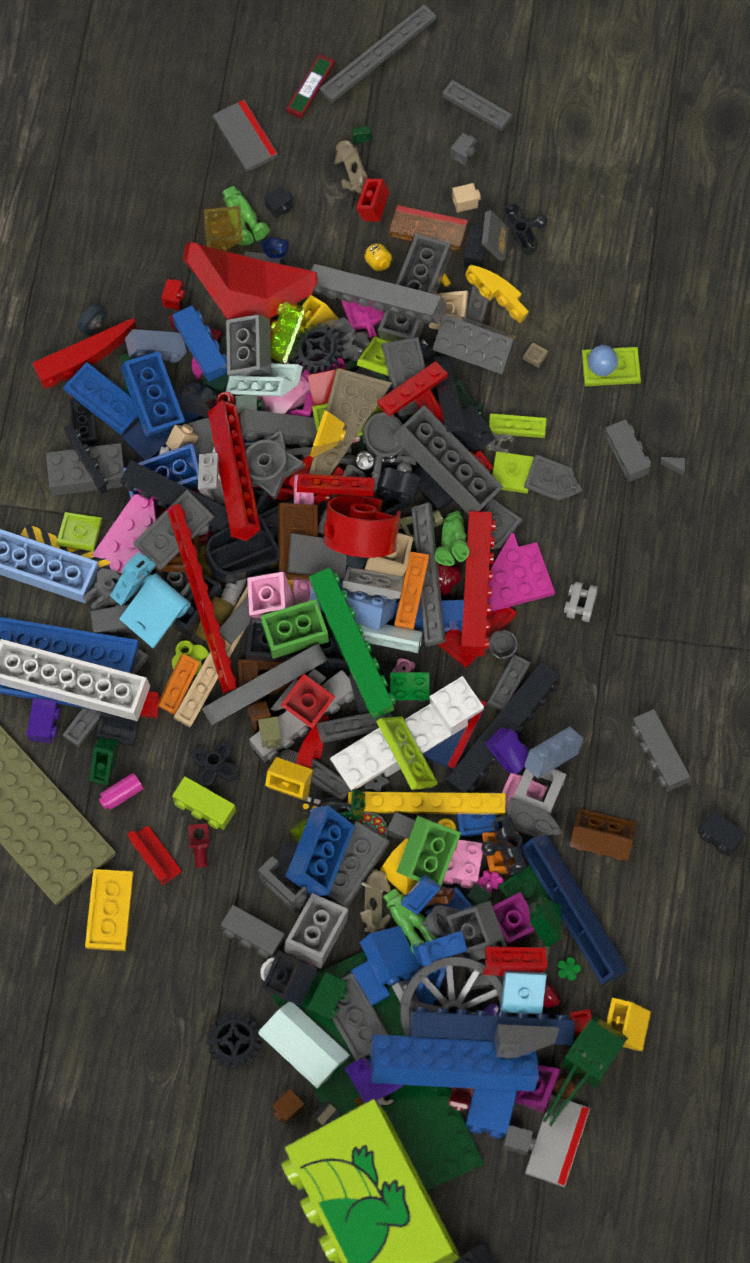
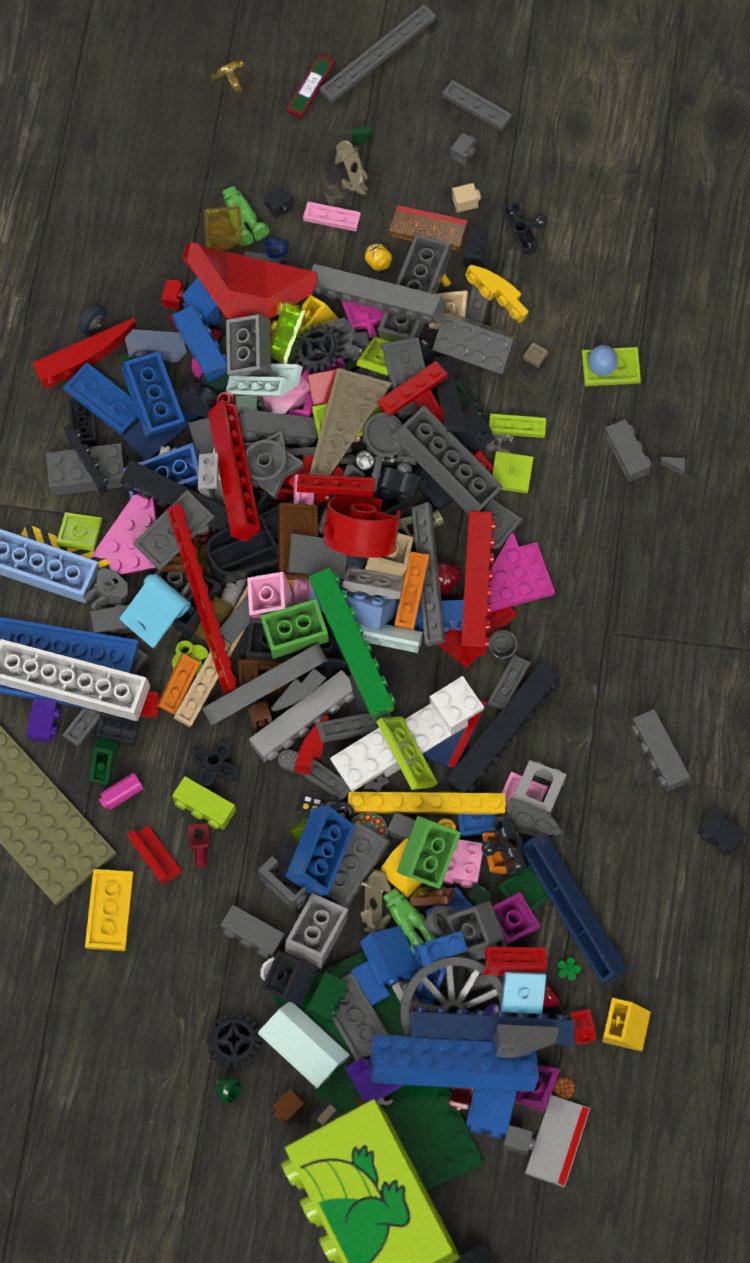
(132, 578): medium azure piece -> none
(181, 437): tan brick -> none
(201, 300): none -> blue slope
(228, 71): none -> clear yellow tile
(228, 1089): none -> dark green cone
(245, 136): dark grey tile -> none
(270, 732): olive brick -> none
(289, 779): yellow slope -> none
(308, 701): red brick -> none
(328, 434): yellow slope -> none
(332, 216): none -> bright pink plate
(357, 806): dark green bracket -> none
(373, 200): red brick -> none
(401, 662): bright pink plate -> none
(409, 685): green hinge -> none
(420, 894): blue tile -> none
(453, 541): bright green piece -> none
(490, 880): dark pink plant -> none
(495, 235): dark grey tile -> none
(508, 750): dark purple brick -> none
(546, 920): dark green slope -> none
(551, 479): dark grey tile -> none
(553, 752): sand blue brick -> none
(572, 607): light grey brick -> none
(589, 1059): dark green slope -> none
(603, 834): reddish brown slope -> none

